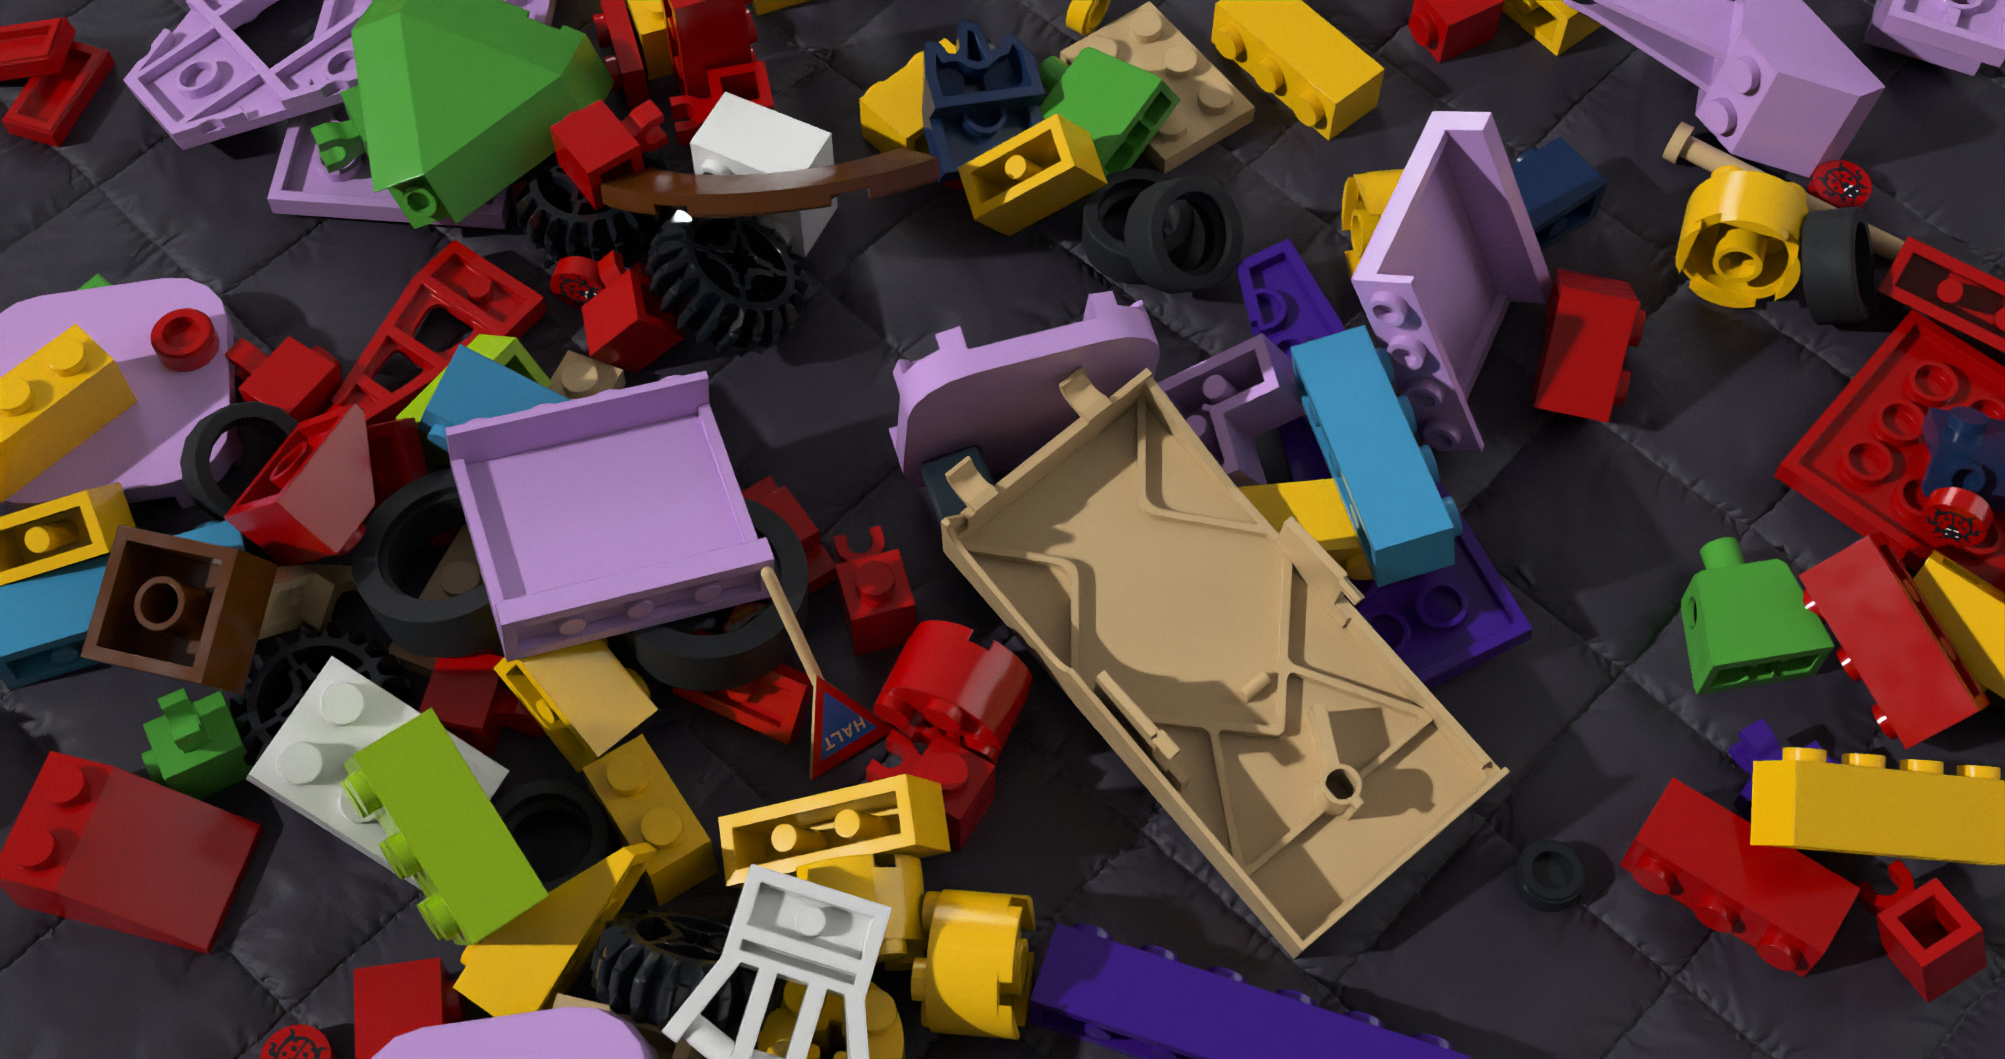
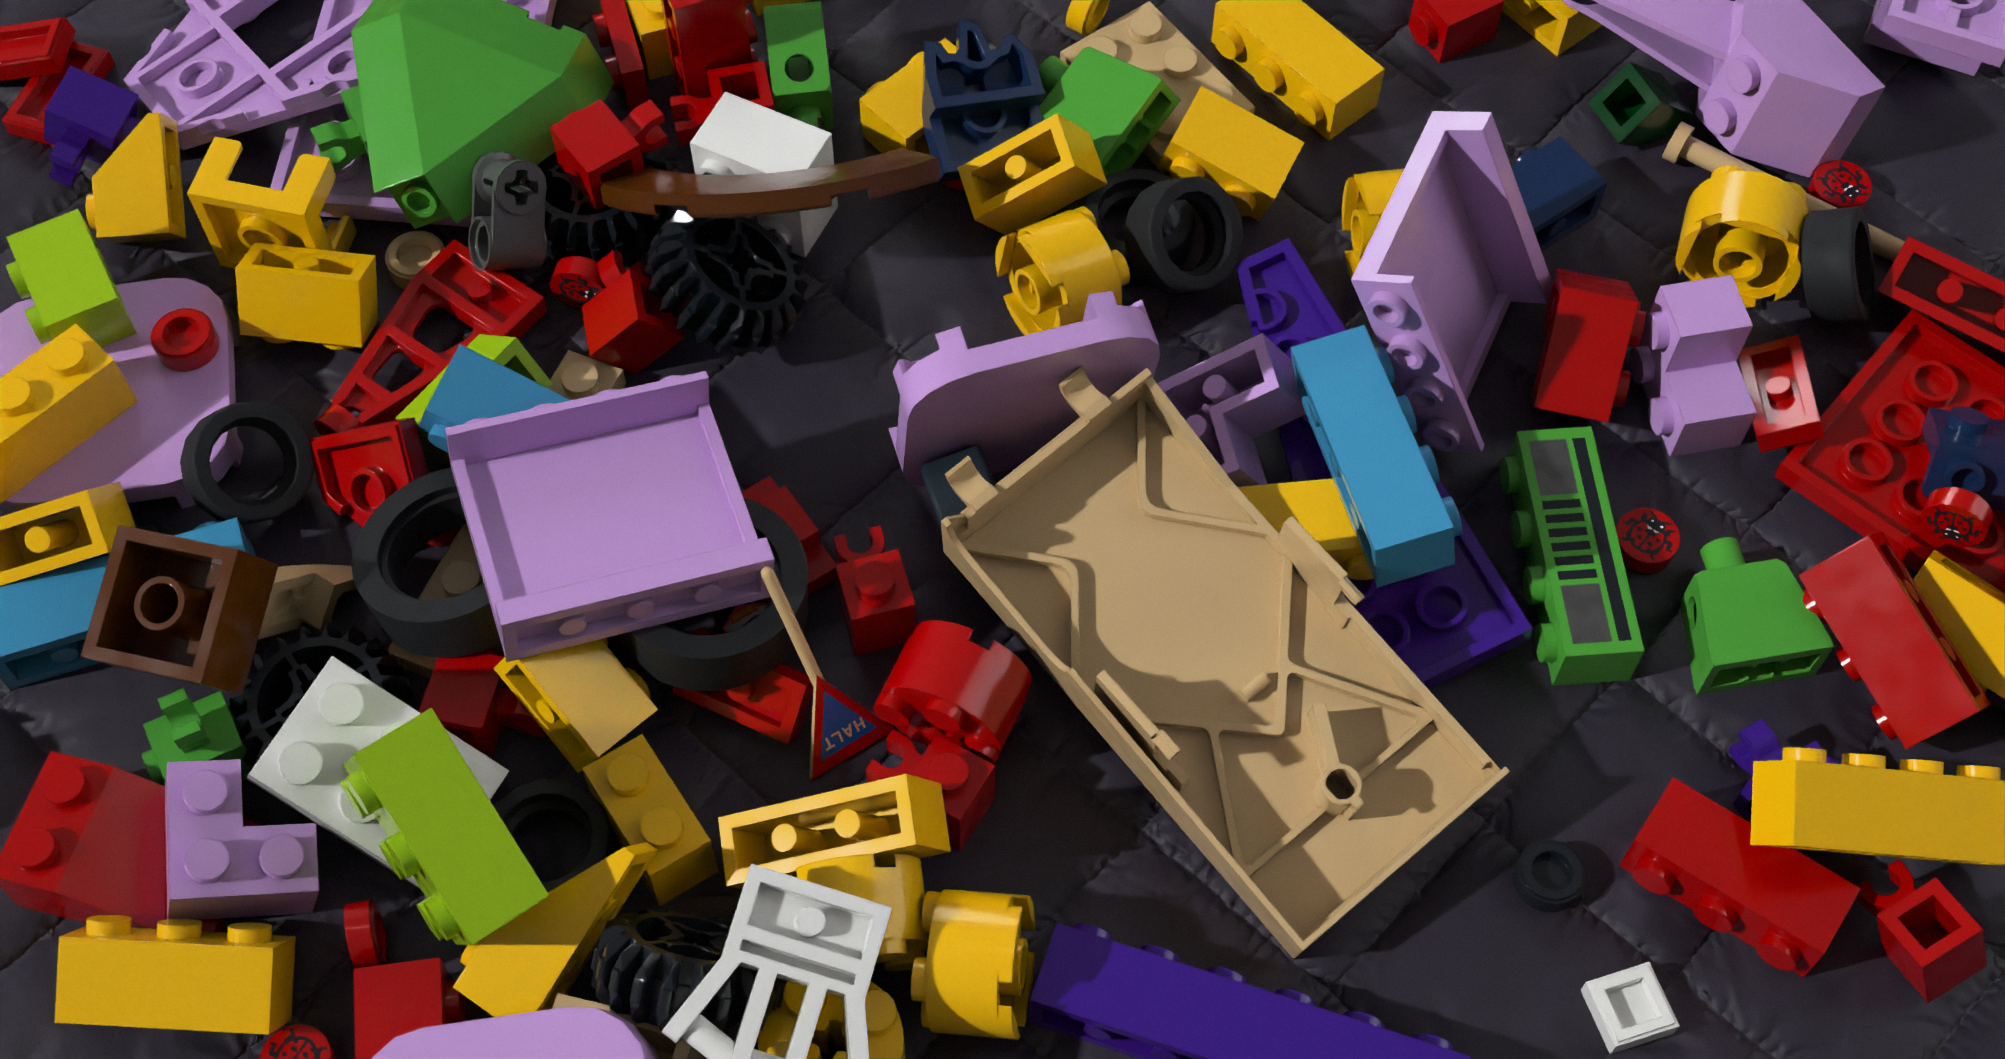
(67, 281): none -> lime brick
(86, 121): none -> dark purple brick
(140, 186): none -> yellow slope
(175, 976): none -> yellow brick
(225, 867): none -> lavender brick
(244, 213): none -> yellow panel
(290, 378): red brick -> none
(307, 295): none -> yellow brick
(311, 491): red slope -> none
(365, 934): none -> red tile
(410, 254): none -> tan tile
(509, 217): none -> dark grey piece
(799, 83): none -> bright green torso
(1056, 268): none -> yellow brick
(1233, 150): none -> yellow brick
(1571, 557): none -> bright green brick
(1629, 1008): none -> white tile
(1639, 106): none -> dark green brick
(1647, 540): none -> tile
(1692, 367): none -> lavender brick
(1781, 394): none -> red plate

